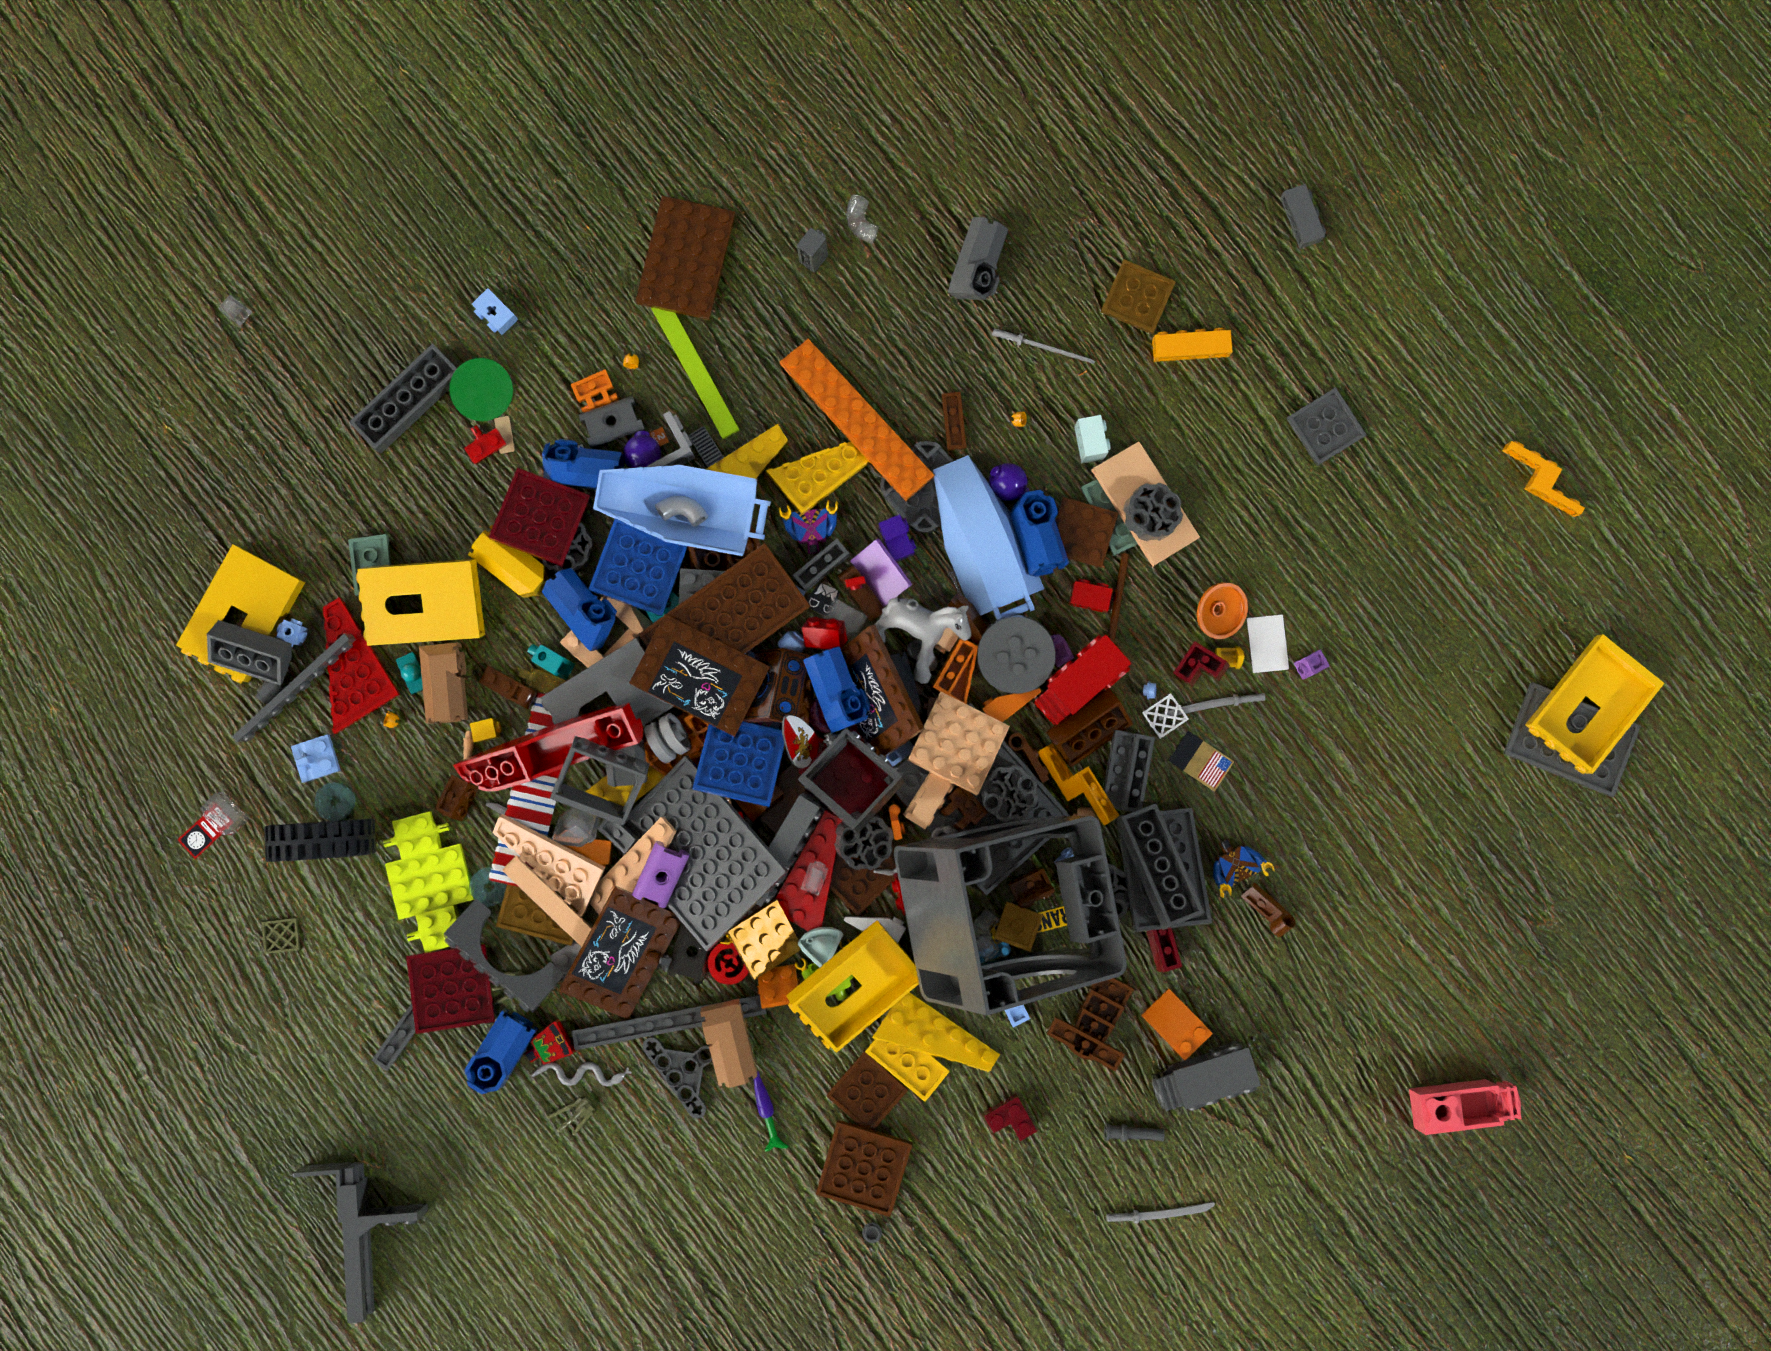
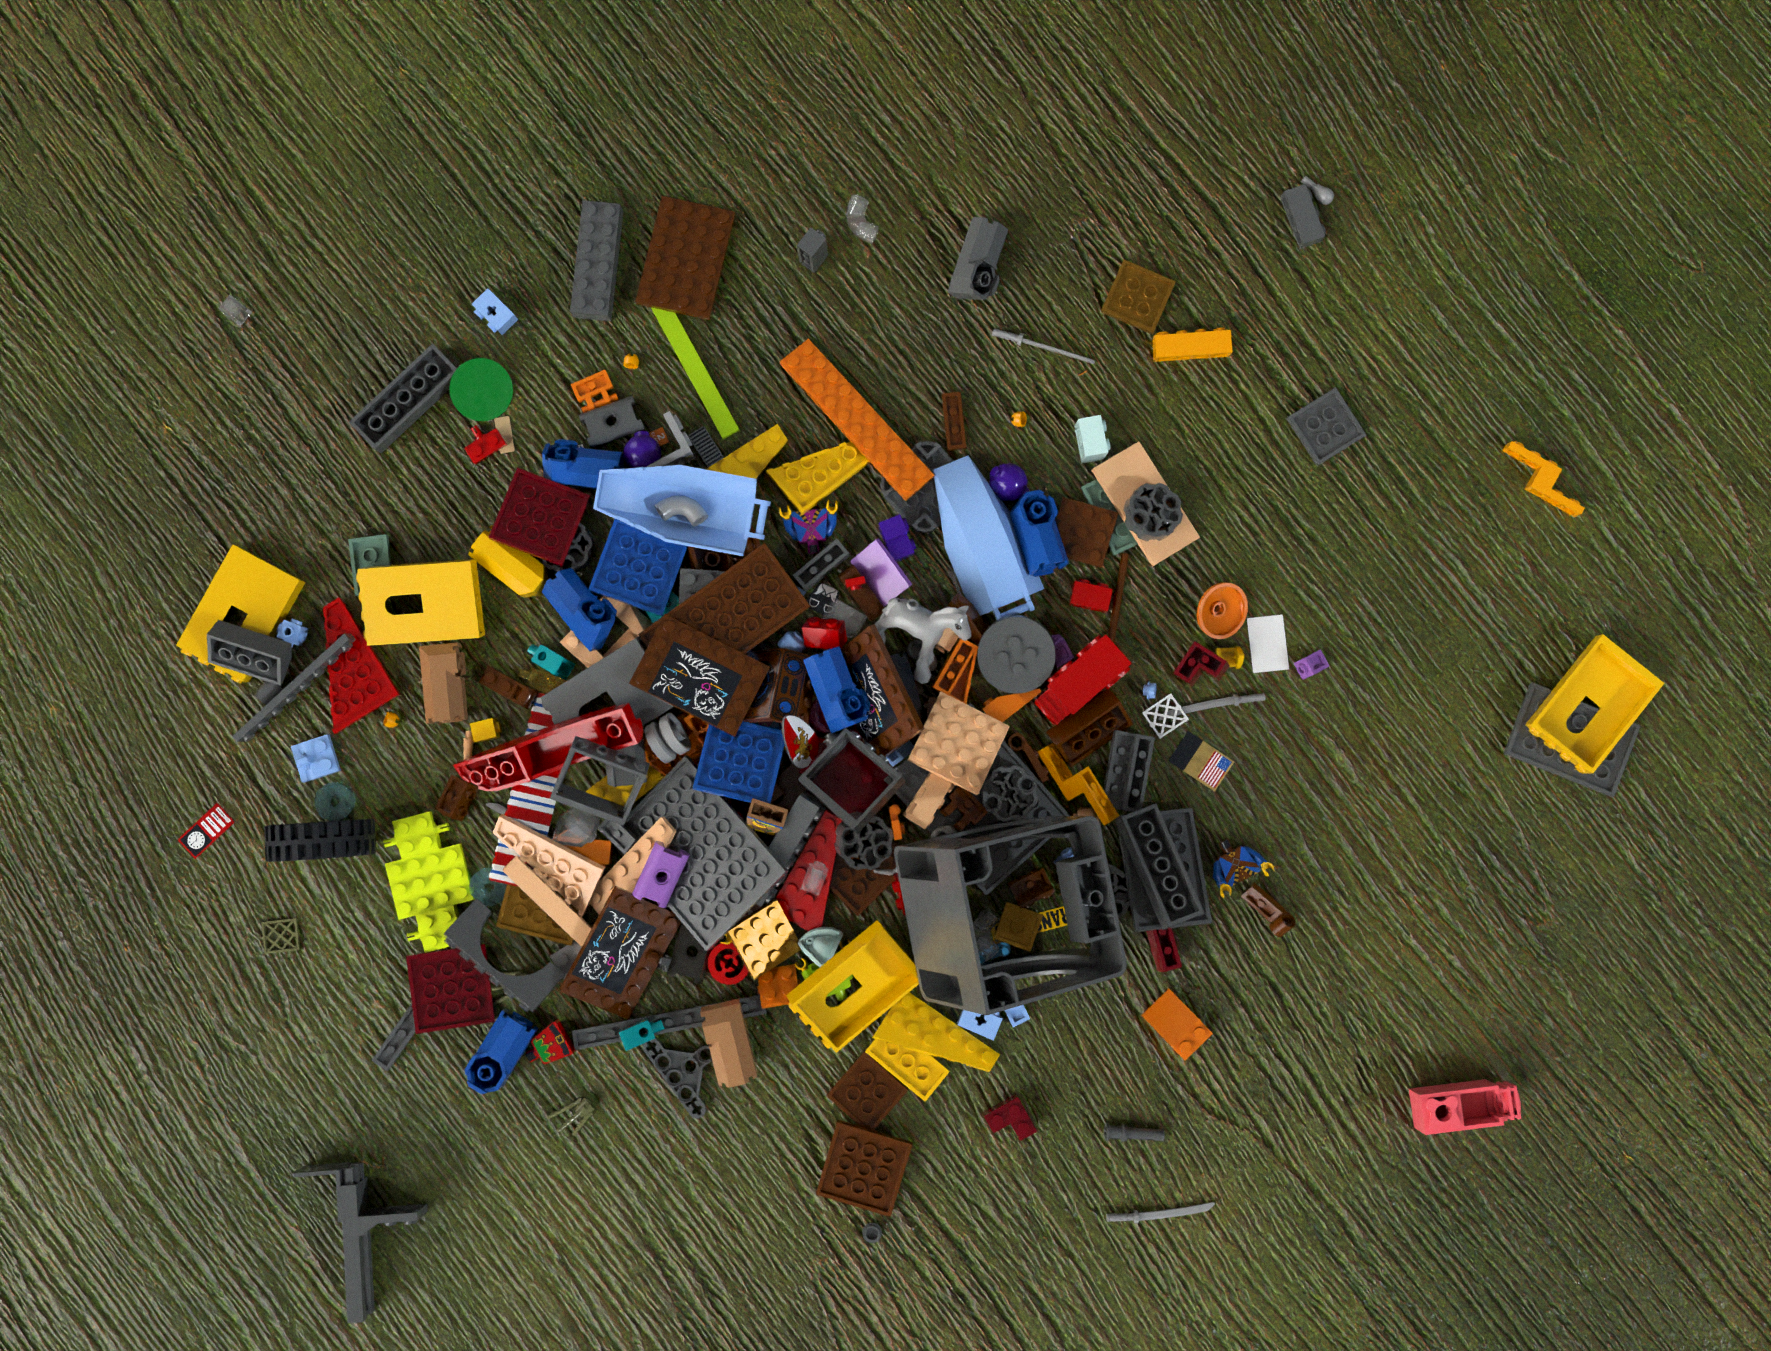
(224, 813): clear brick -> none
(411, 672): teal tile -> none
(596, 260): none -> dark grey brick
(617, 1078): light grey animal -> none
(631, 1037): none -> teal torso
(766, 817): none -> medium nougat torso
(766, 1111): piece -> none
(894, 927): white slope -> none
(987, 1029): none -> light blue brick
(1095, 1023): reddish brown slope -> none
(1206, 1078): dark grey piece -> none
(1323, 194): none -> light grey piece

